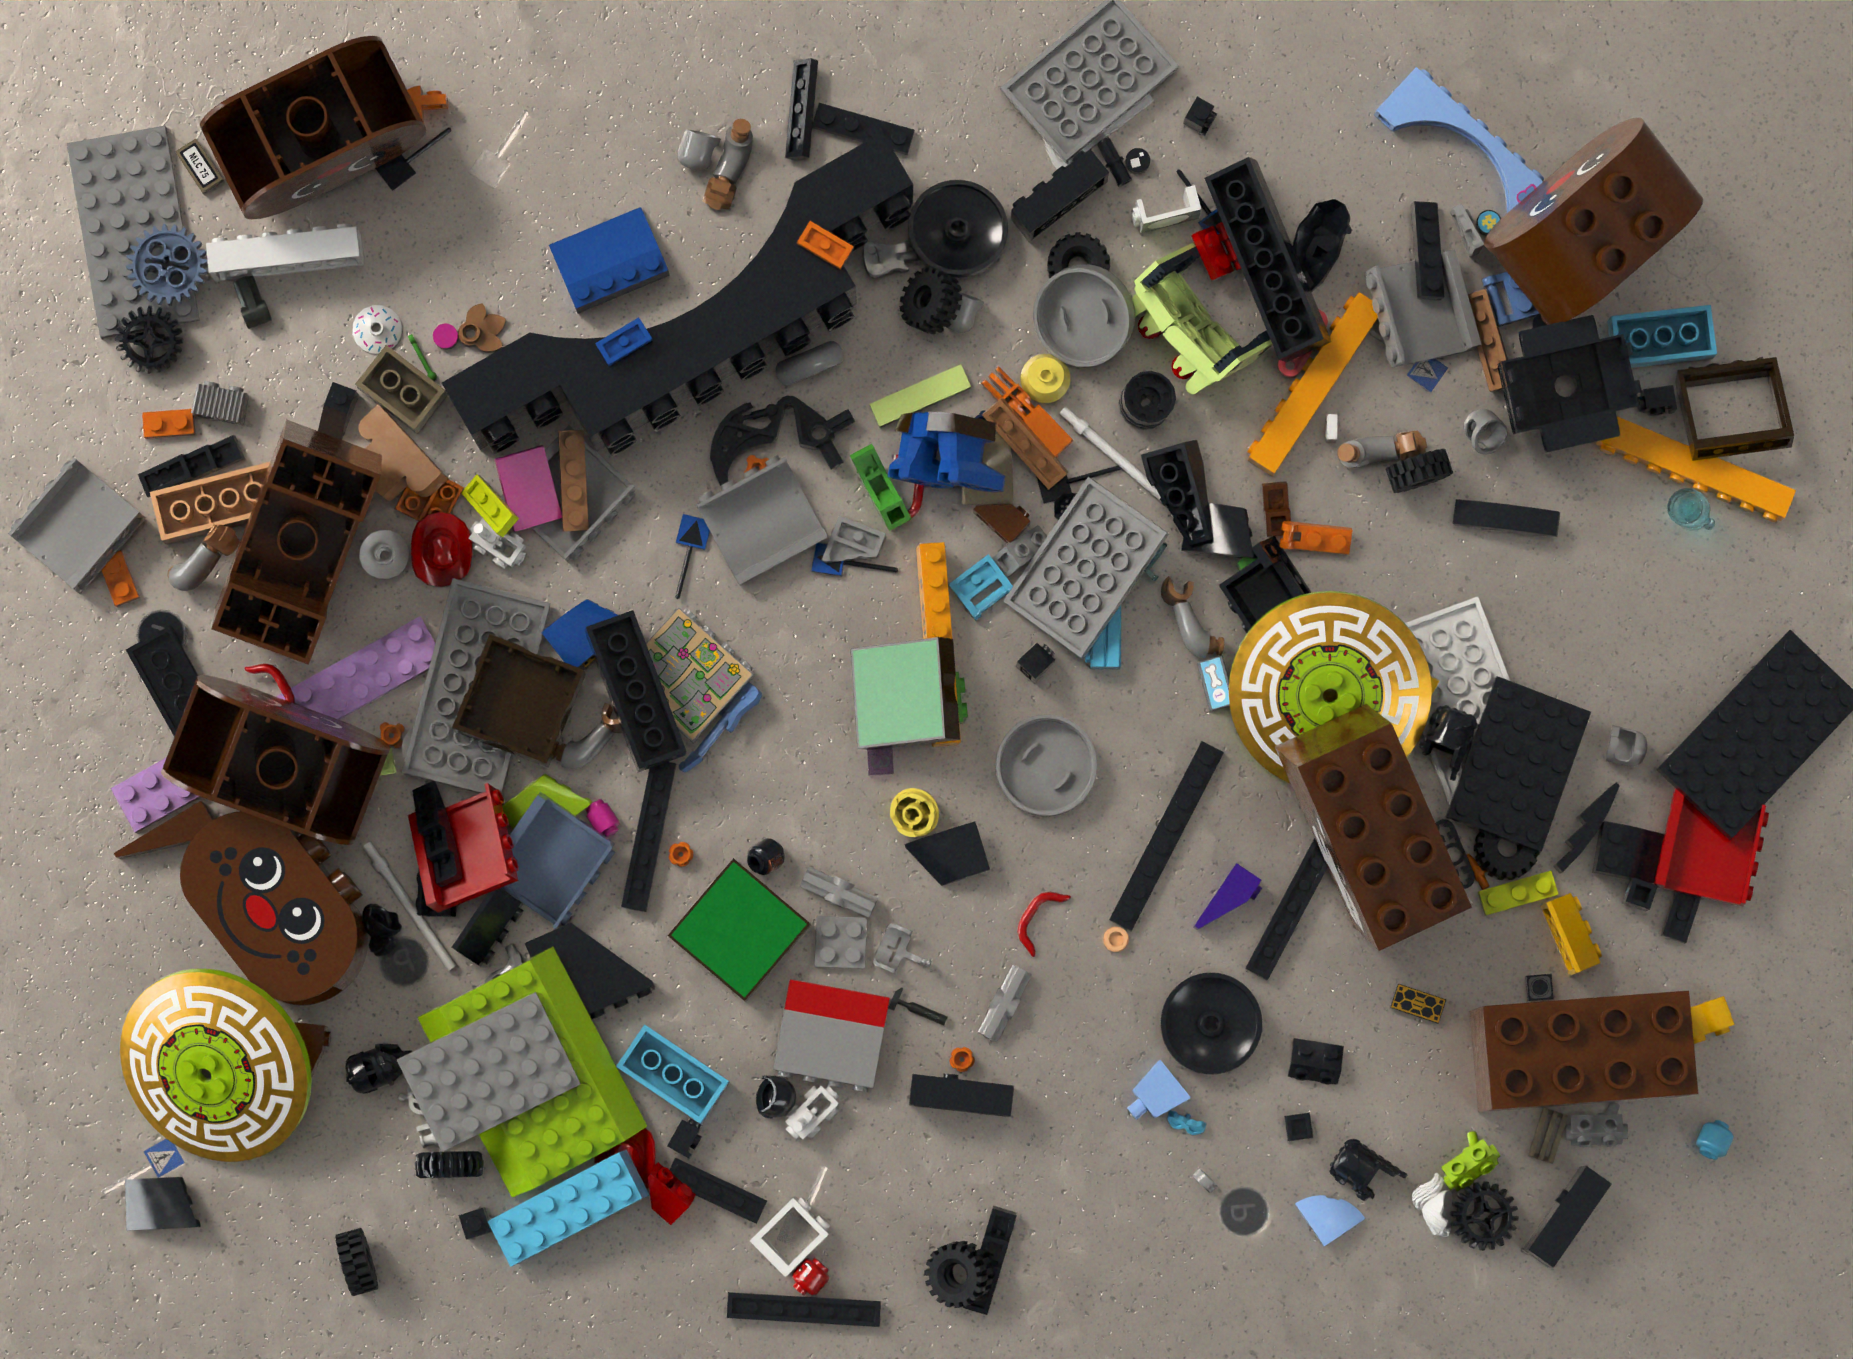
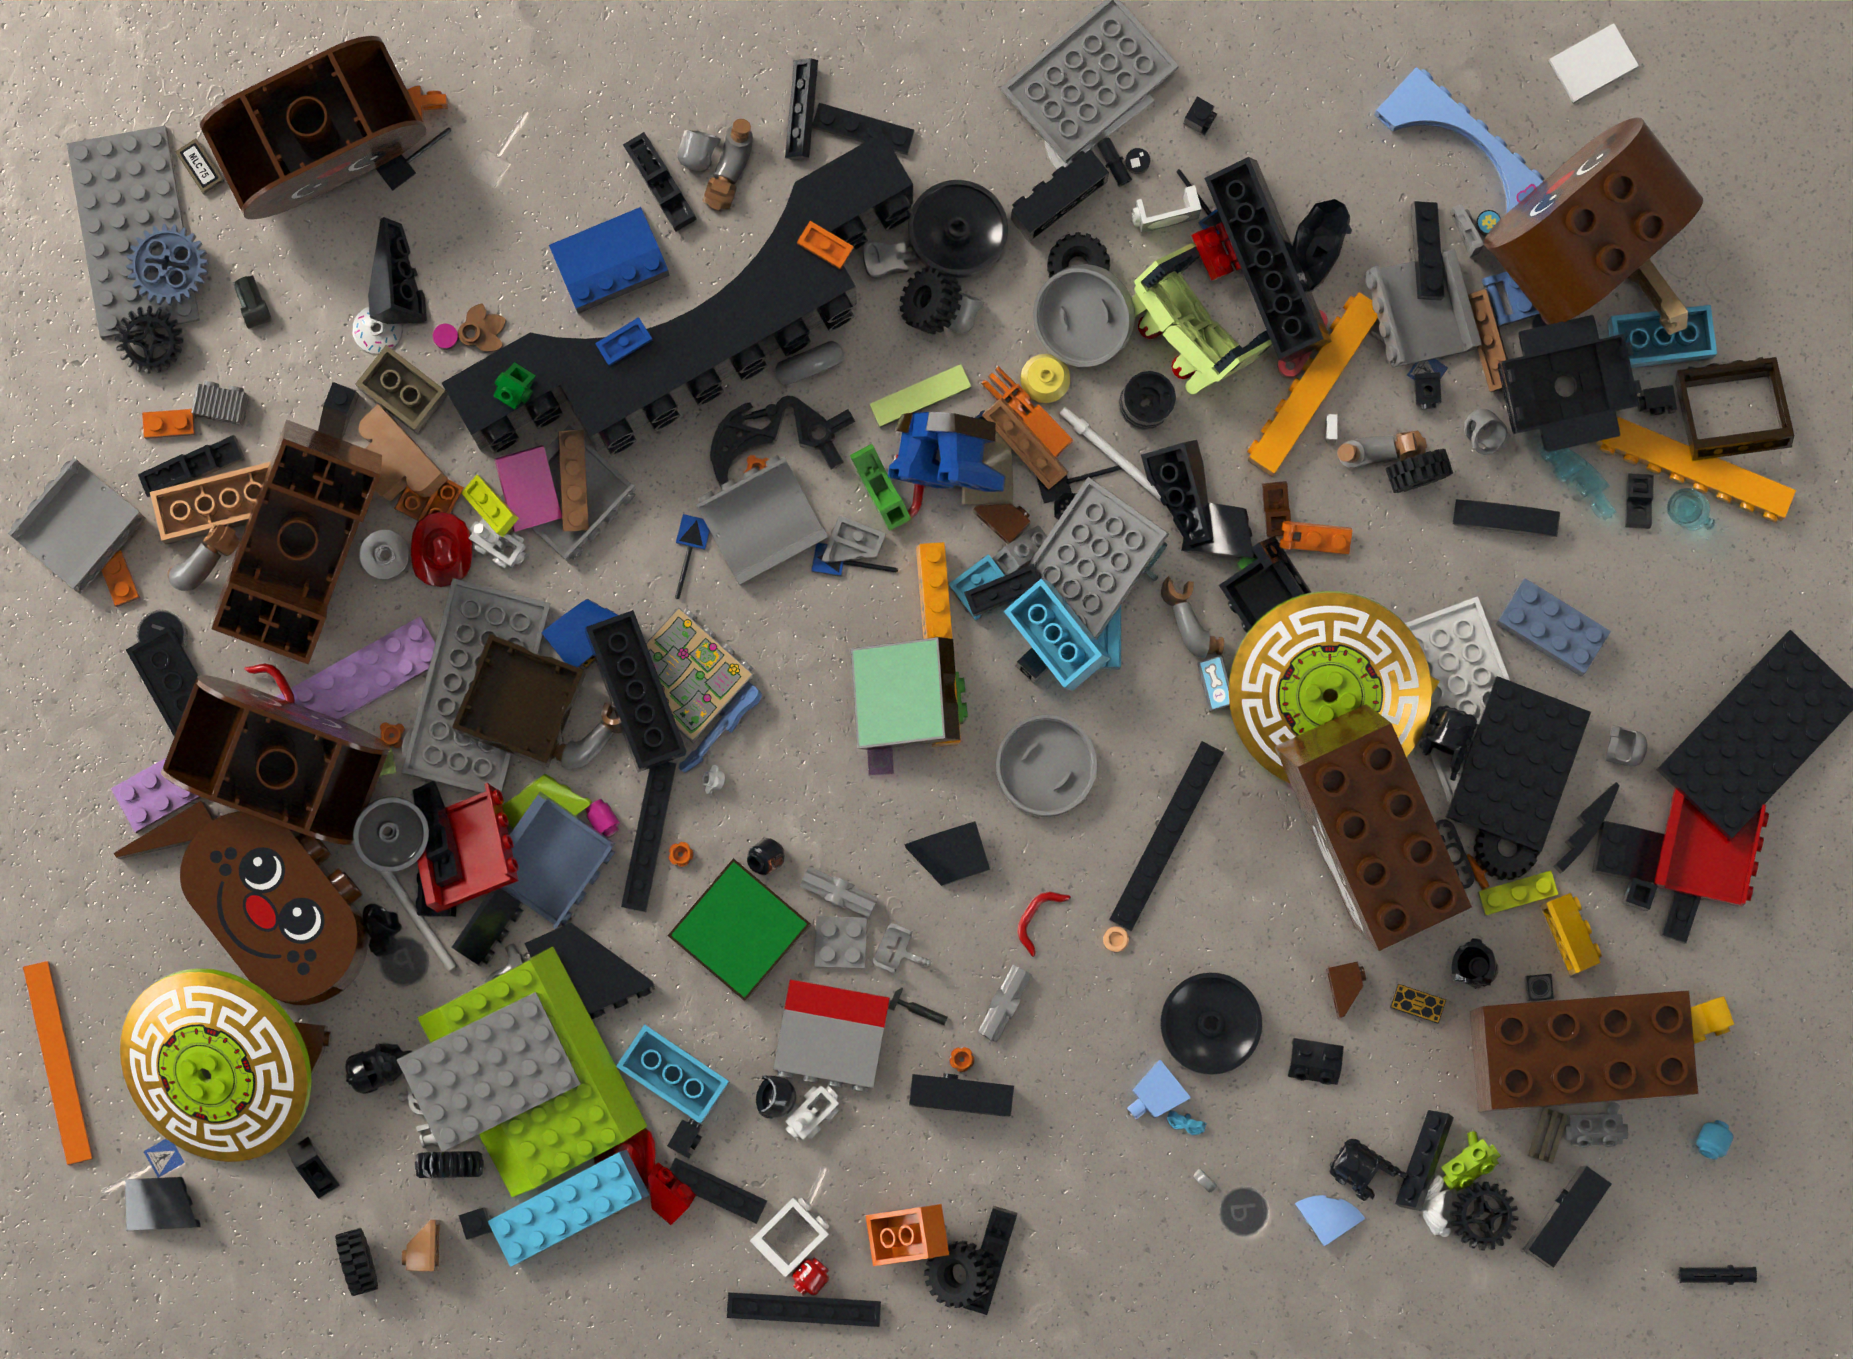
(58, 1062): none -> orange tile
(285, 253): white brick -> none
(313, 1167): none -> black slope
(393, 287): none -> black wedge
(401, 845): none -> dark grey dish
(423, 1249): none -> medium nougat slope
(432, 375): bright green hinge -> none
(514, 386): none -> green brick
(659, 181): none -> black slope
(713, 779): none -> white plate
(907, 1235): none -> orange brick
(914, 812): light yellow cone -> none
(1001, 590): none -> black tile
(1057, 634): none -> medium azure brick
(1233, 892): dark purple slope -> none
(1288, 913): black plate -> none
(1298, 1126): black tile -> none
(1345, 985): none -> reddish brown slope
(1423, 380): none -> black brick
(1424, 1160): none -> black plate
(1474, 964): none -> black helmet
(1553, 627): none -> sand blue brick
(1572, 467): none -> clear light blue slope
(1593, 63): none -> white tile
(1639, 501): none -> black slope
(1672, 311): none -> tan piece
(1748, 1274): none -> black pin

